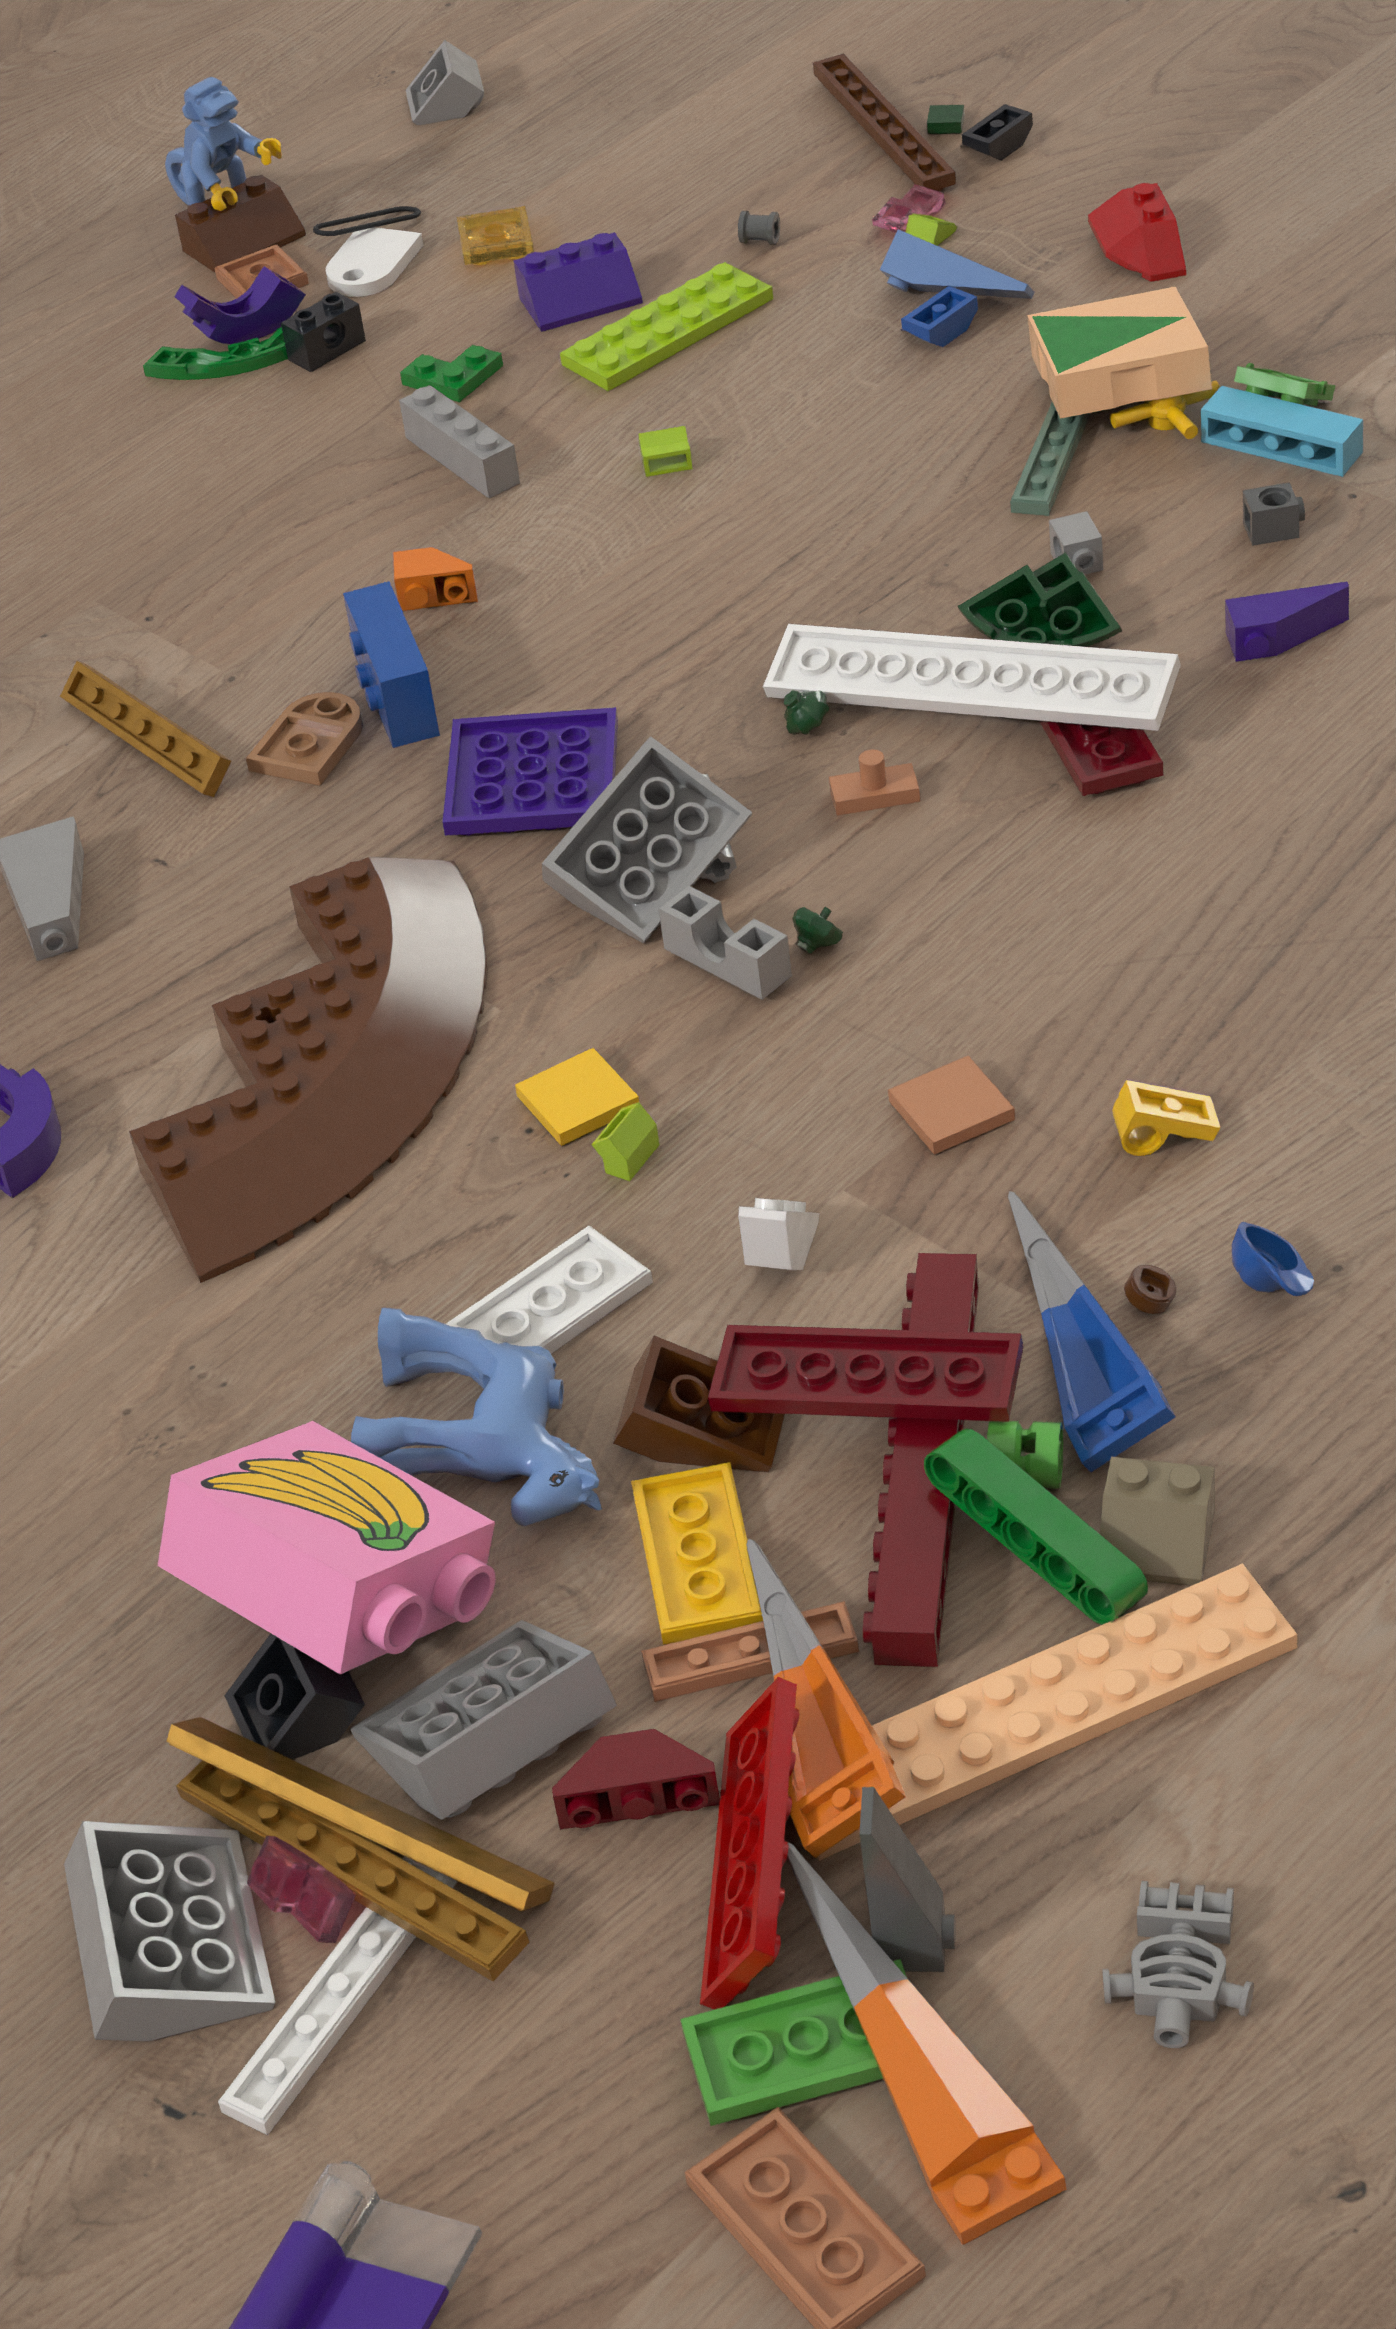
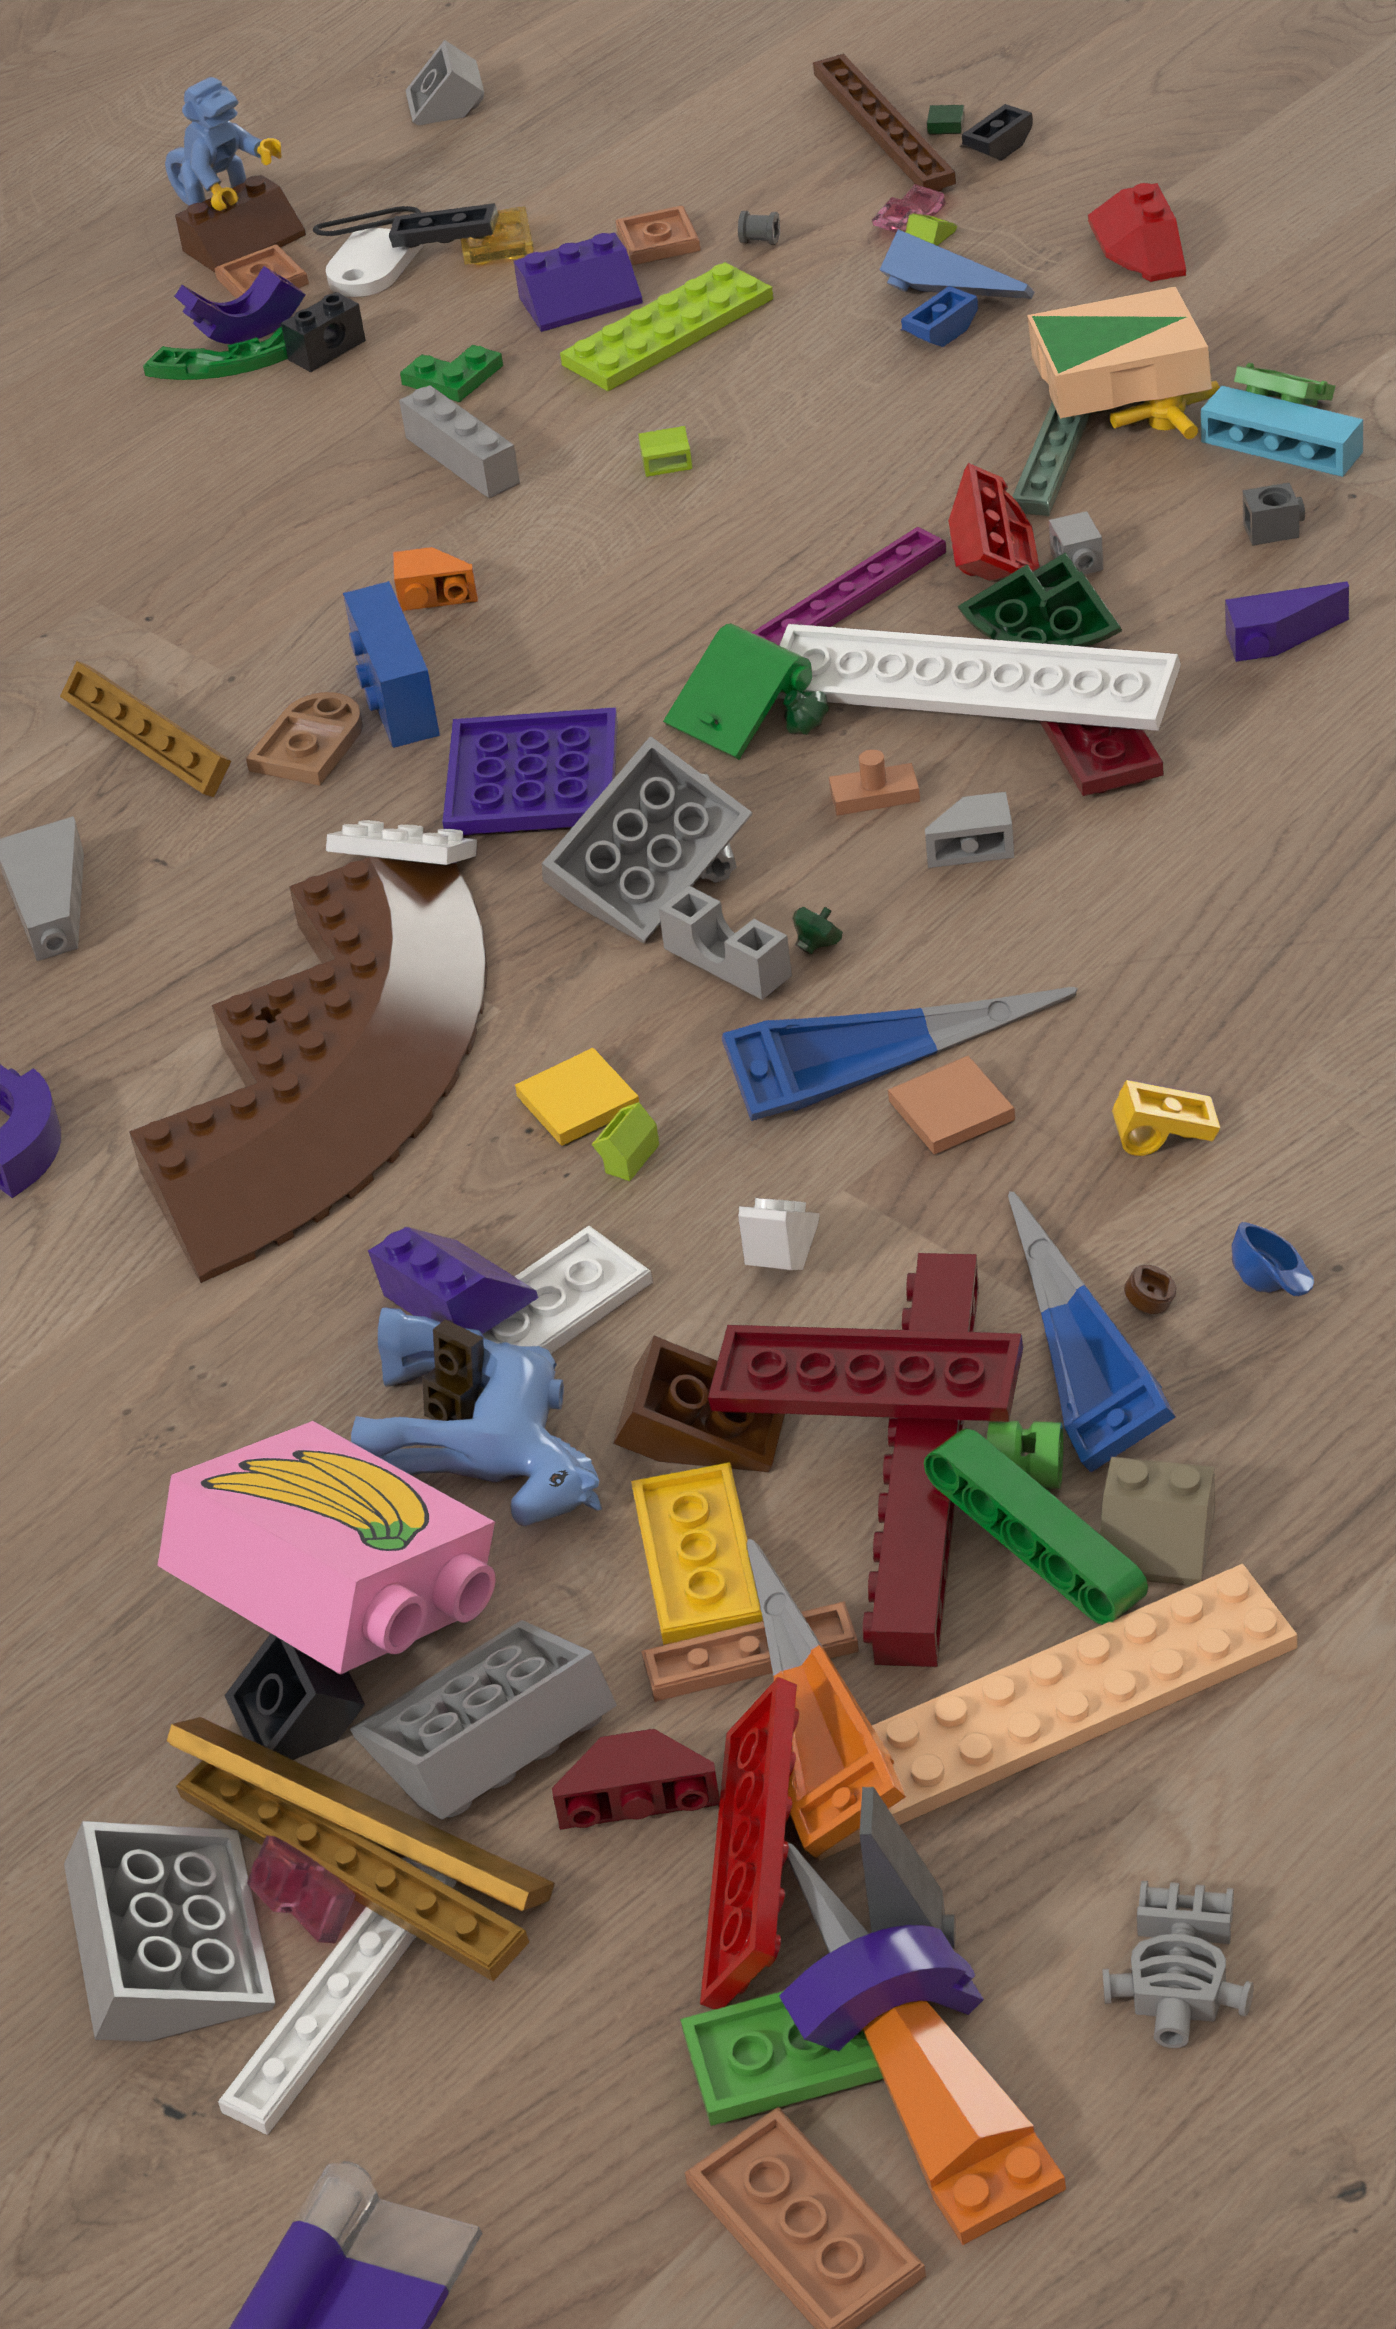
(403, 843): none -> white plate
(443, 225): none -> black plate
(446, 1280): none -> dark purple slope
(456, 1379): none -> dark brown slope
(658, 235): none -> nougat tile
(736, 688): none -> green door
(811, 1059): none -> blue plate
(859, 584): none -> magenta tile
(875, 1975): none -> dark purple arch
(971, 832): none -> light grey slope
(989, 528): none -> red wedge

